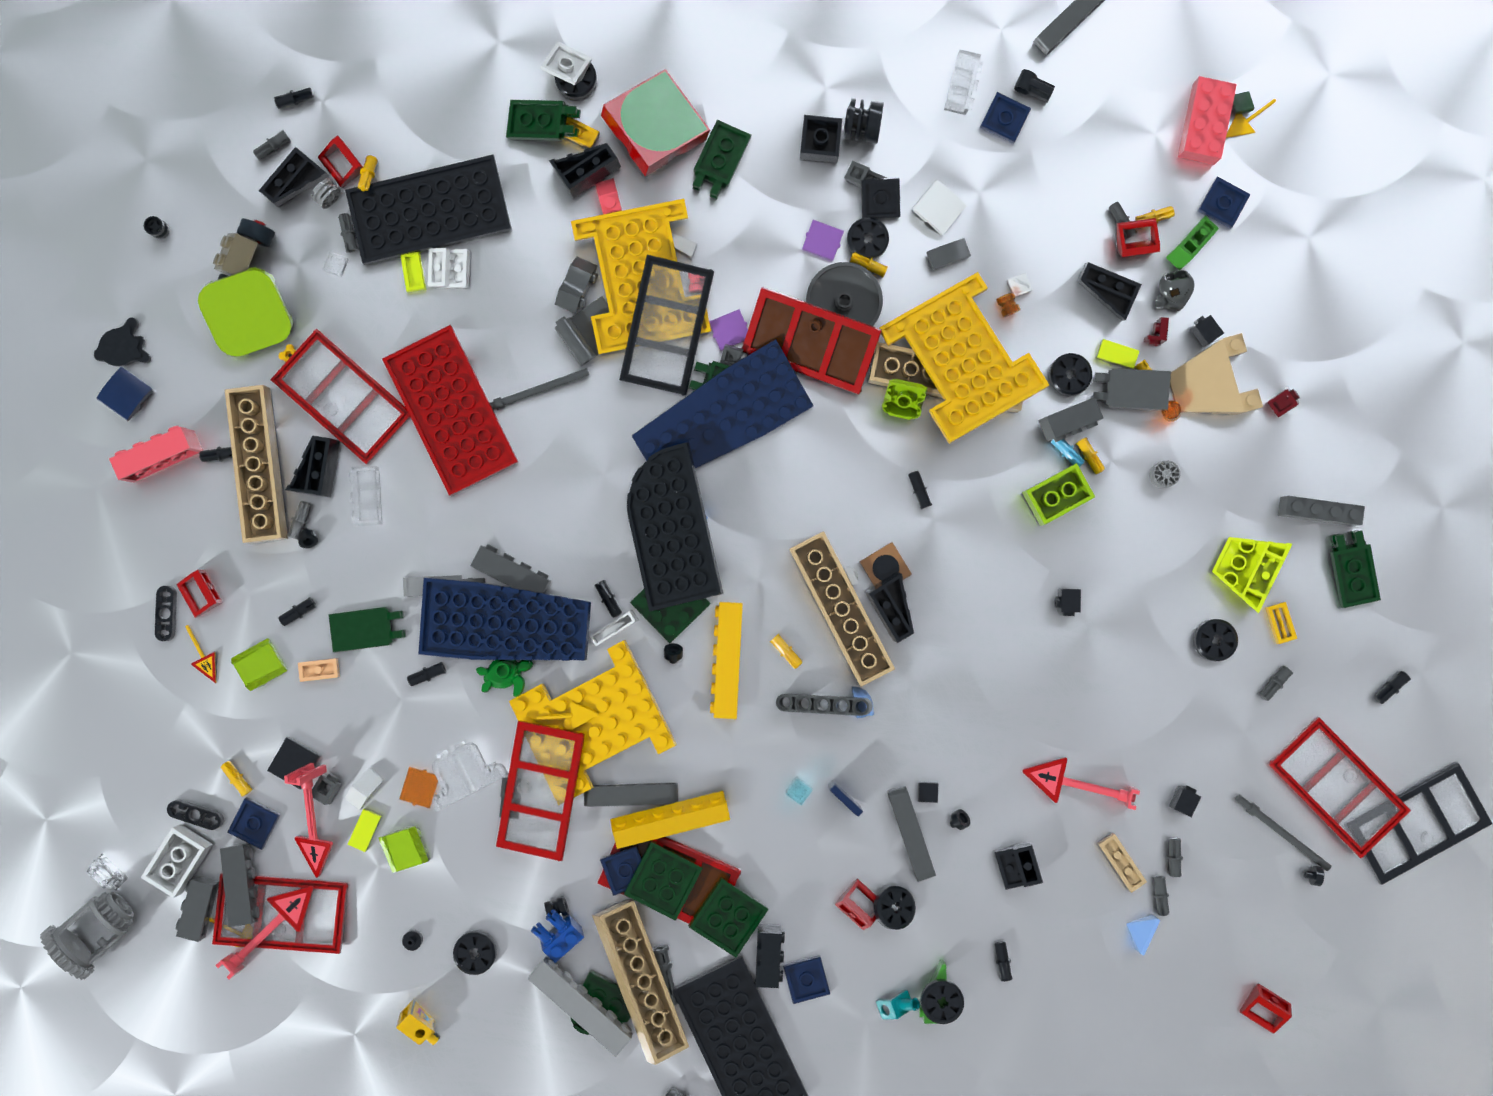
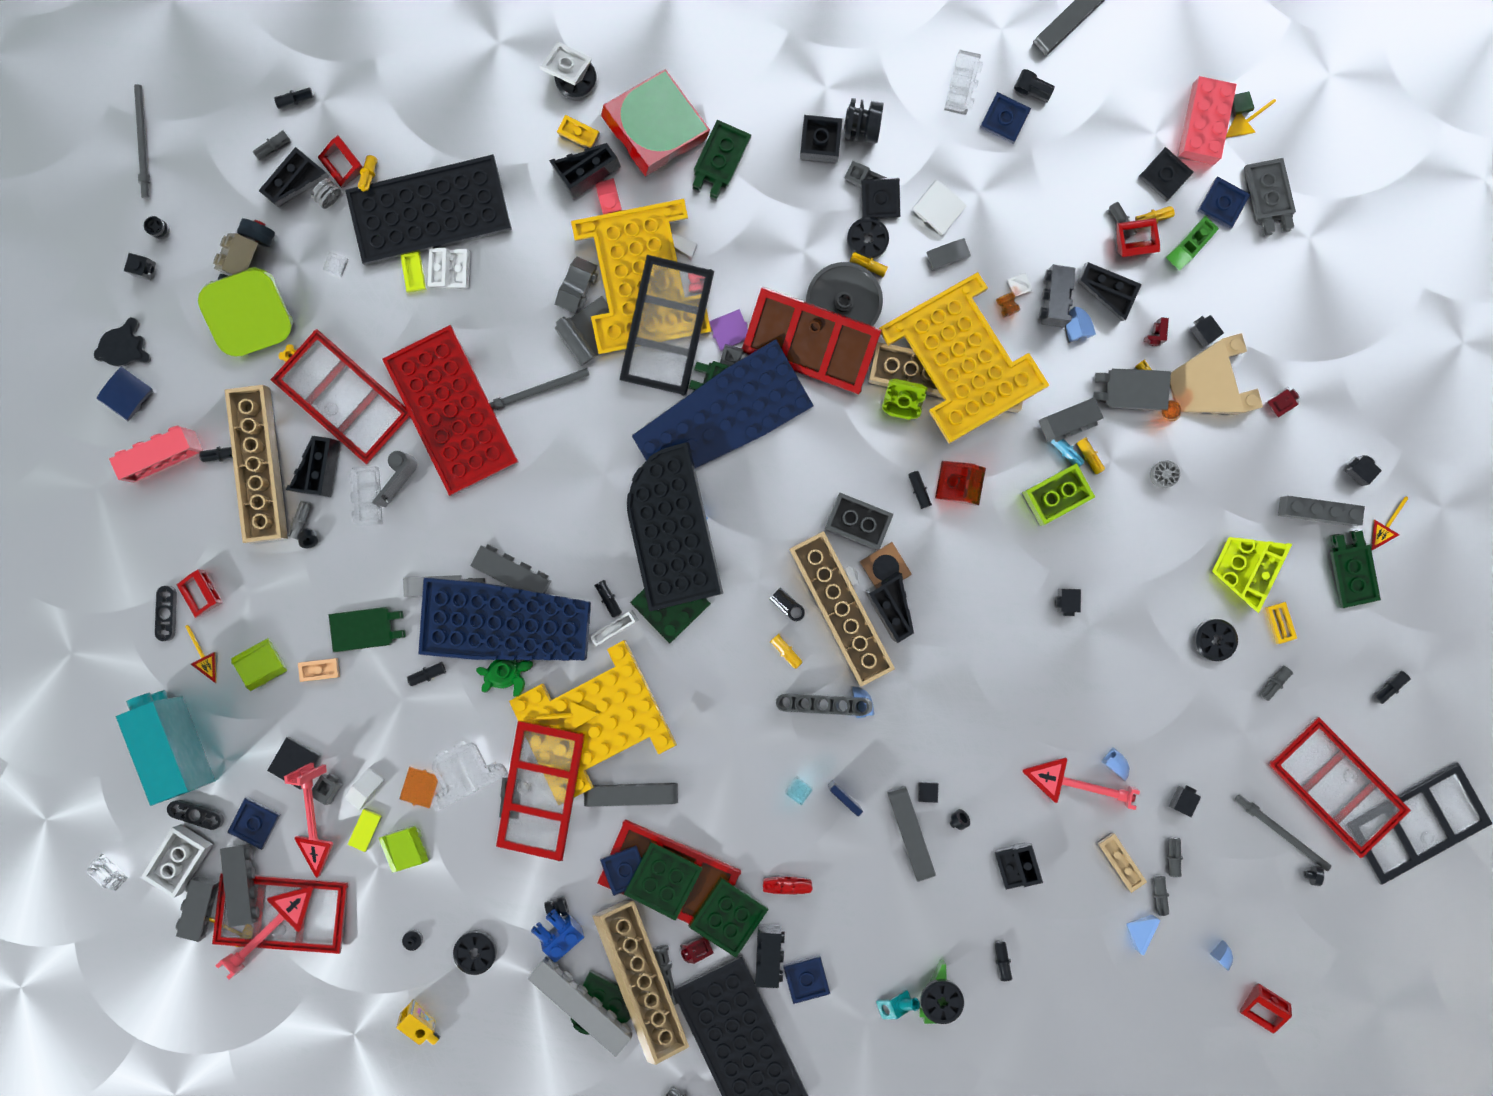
(70, 951): light grey piece -> none
(139, 266): none -> black brick
(143, 177): none -> dark grey bar
(164, 746): none -> teal brick
(236, 778): yellow axle -> none
(297, 611): black axle -> none
(347, 233): dark grey axle -> none
(404, 466): none -> dark grey door
(540, 120): dark green tile -> none
(670, 819): yellow brick -> none
(673, 652): black tile -> none
(696, 950): none -> dark red bracket
(727, 660): yellow brick -> none
(786, 603): none -> black piece
(787, 885): none -> red hinge
(823, 240): medium lavender piece -> none
(852, 910): tile -> none
(859, 521): none -> dark grey brick
(885, 913): black wheel -> none
(960, 482): none -> clear red slope
(1057, 296): none -> wedge
(1080, 325): none -> light blue brick
(1082, 372): black wheel -> none
(1117, 354): neon yellow tile -> none
(1117, 763): none -> light blue brick
(1166, 174): none -> black tile
(1175, 290): dark grey piece -> none
(1223, 955): none -> light blue brick
(1271, 194): none -> dark grey tile
(1363, 469): none -> black brick
(1383, 533): none -> piece

